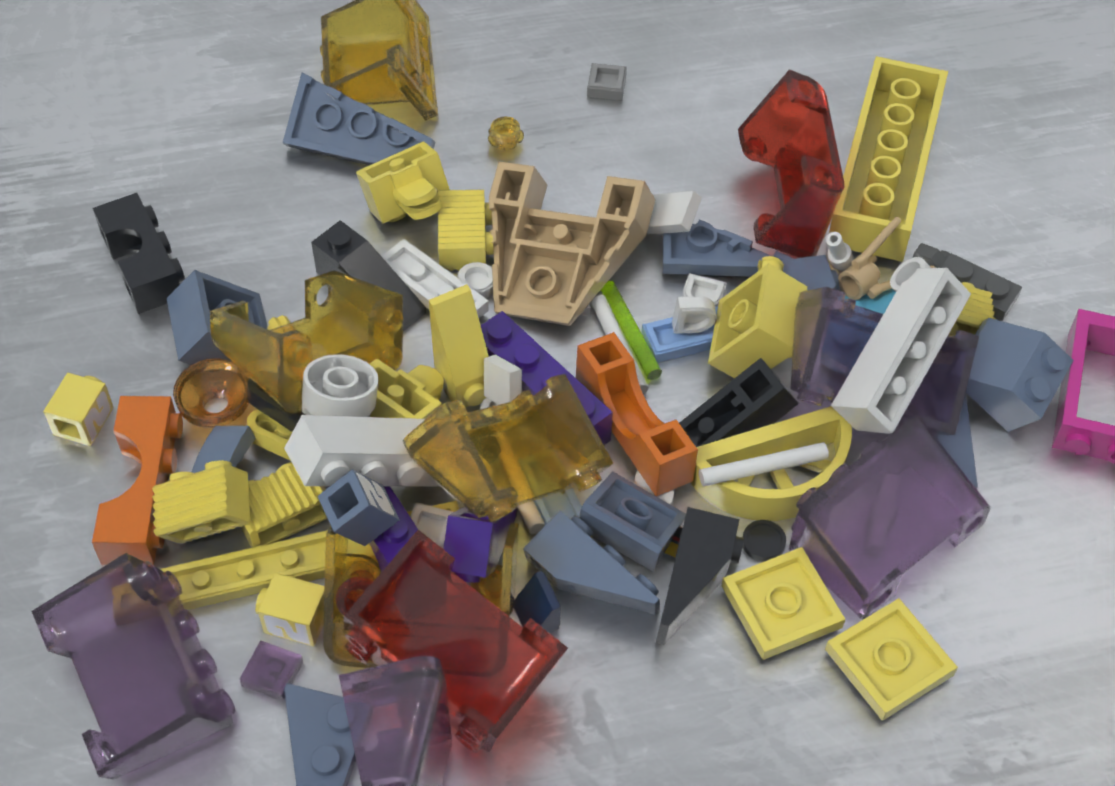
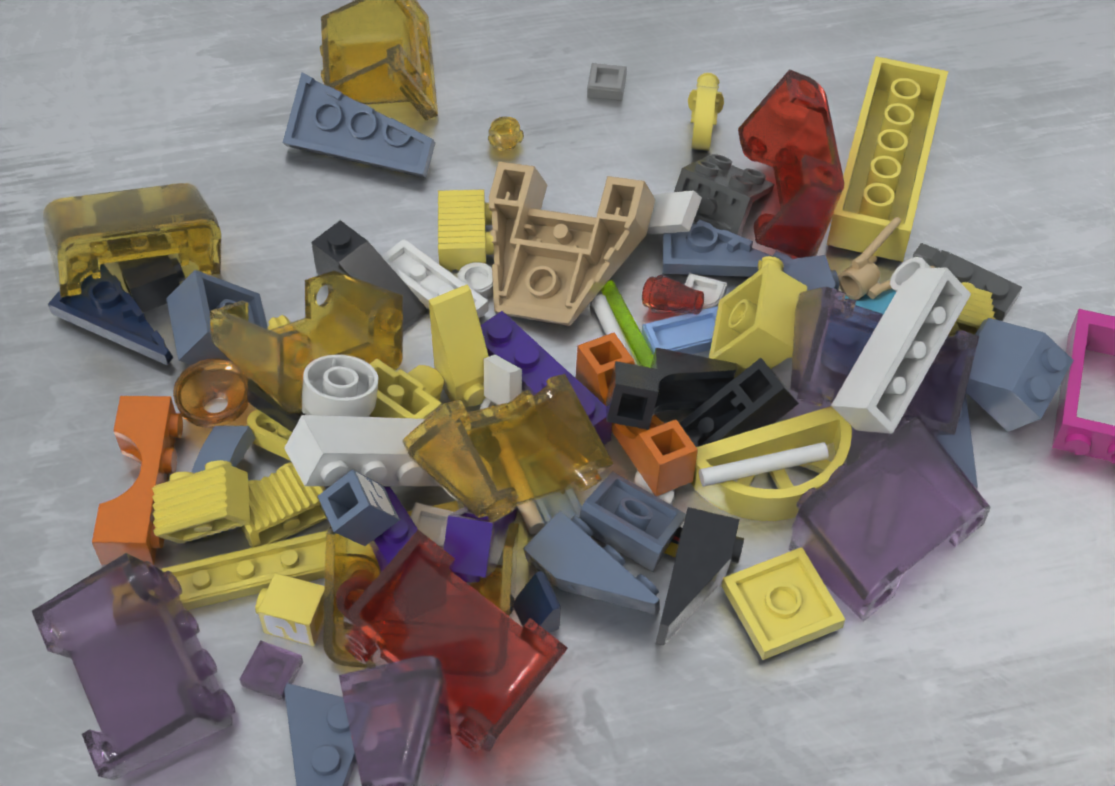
(78, 408): light yellow brick -> none
(112, 314): none -> dark blue wing
(130, 227): none -> clear yellow windscreen
(404, 184): light yellow brick -> none
(670, 296): none -> clear red cone
(670, 384): none -> black arch
(693, 315): white tile -> none
(705, 105): none -> light yellow pin
(724, 190): none -> dark grey bracket
(764, 540): black piece -> none
(838, 252): white bar -> none
(890, 659): light yellow plate -> none

